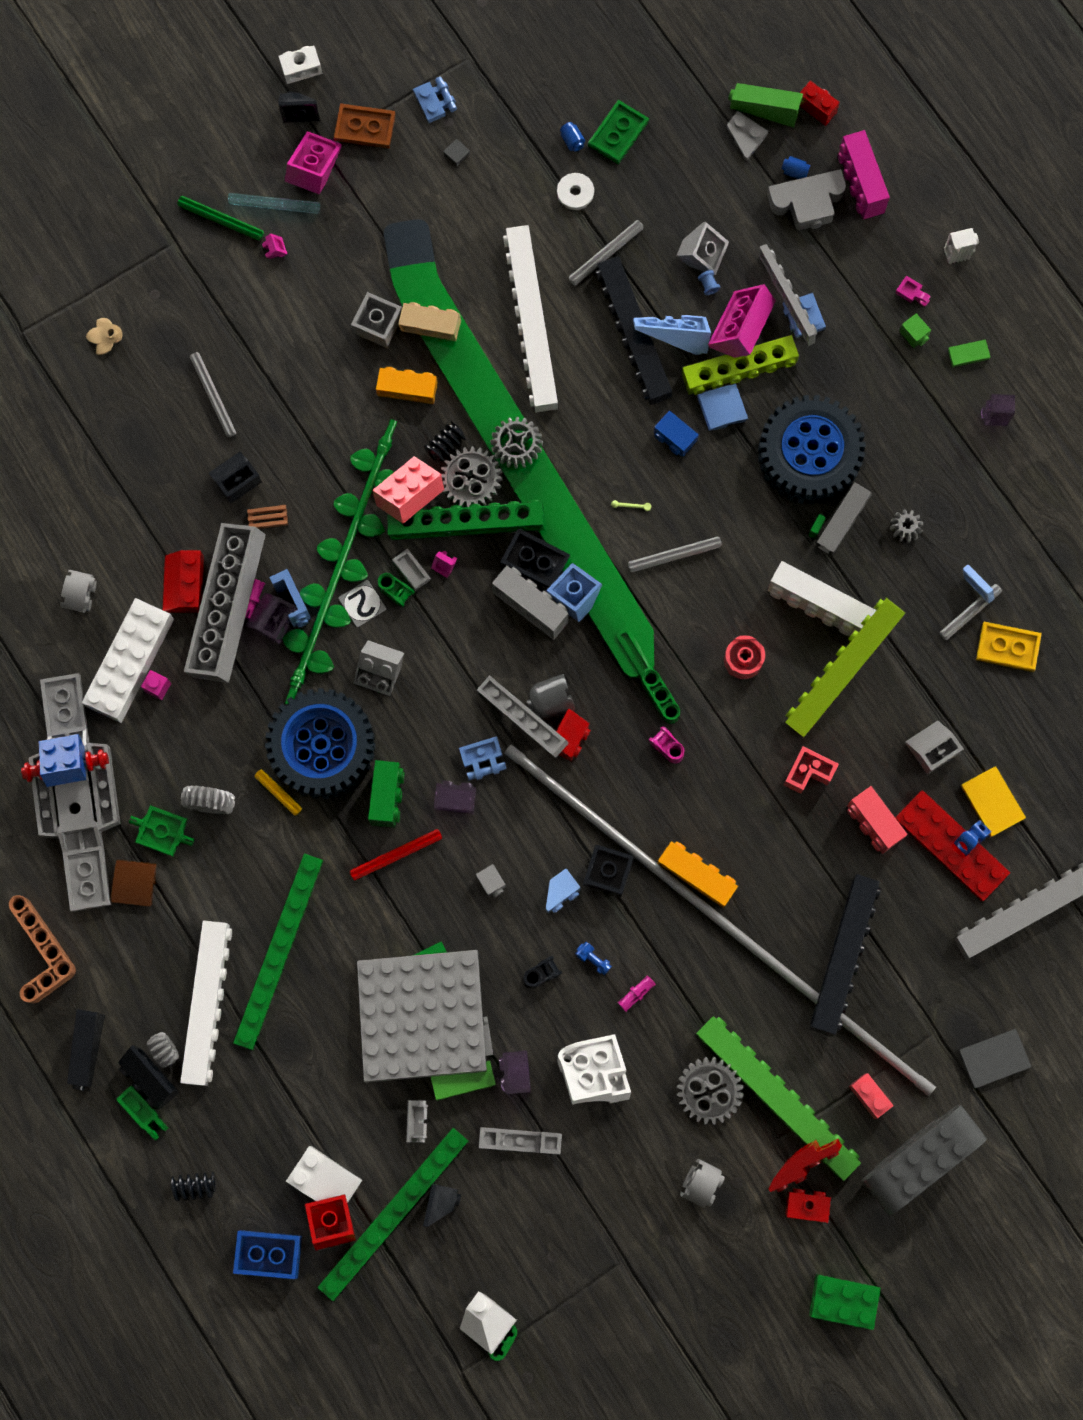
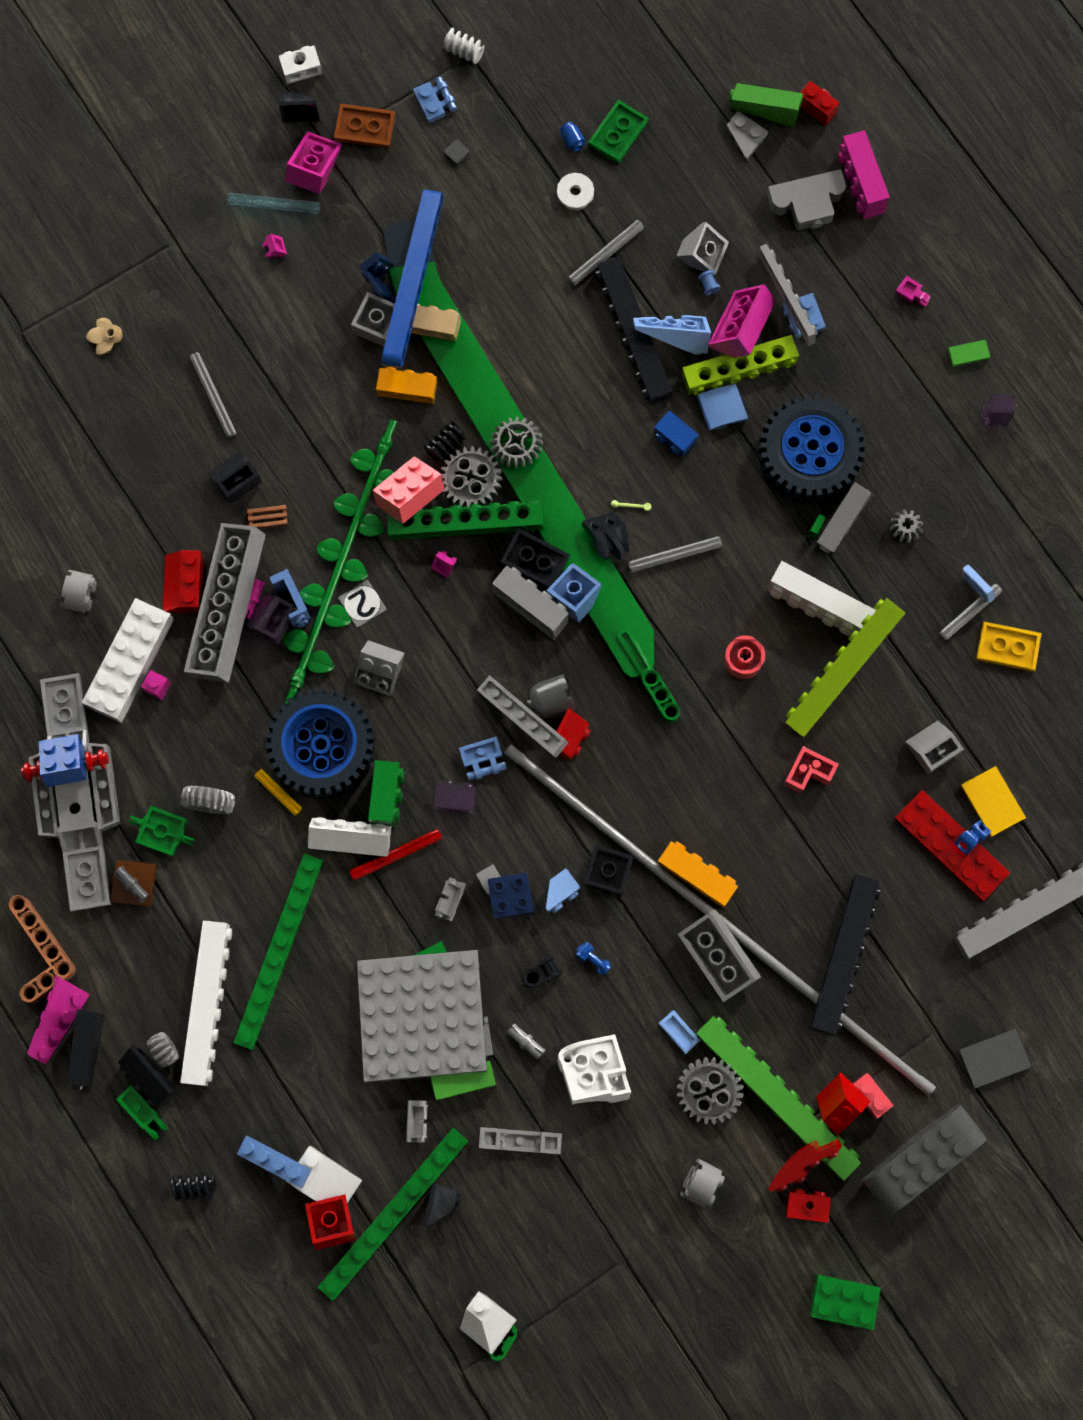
(56, 1018): none -> dark pink wing
(131, 884): none -> dark grey pin
(220, 218): green axle -> none
(267, 1254): blue brick -> none
(274, 1161): none -> medium blue plate
(349, 836): none -> white brick
(372, 270): none -> dark blue bracket
(397, 592): green piece -> none
(411, 569): light grey tile -> none
(412, 279): none -> blue beam
(447, 907): none -> light grey hinge
(463, 47): none -> white piece
(510, 895): none -> dark blue bracket
(515, 1072): clear purple brick -> none
(526, 1041): none -> light grey pin
(531, 318): white brick -> none
(607, 535): none -> black plate
(636, 993): dark pink pin -> none
(664, 743): dark pink piece -> none
(679, 1032): none -> light blue tile
(719, 955): none -> light grey brick
(795, 168): blue brick -> none
(841, 1103): none -> red slope
(876, 820): coral brick -> none
(915, 331): bright green brick -> none
(961, 245): white brick -> none

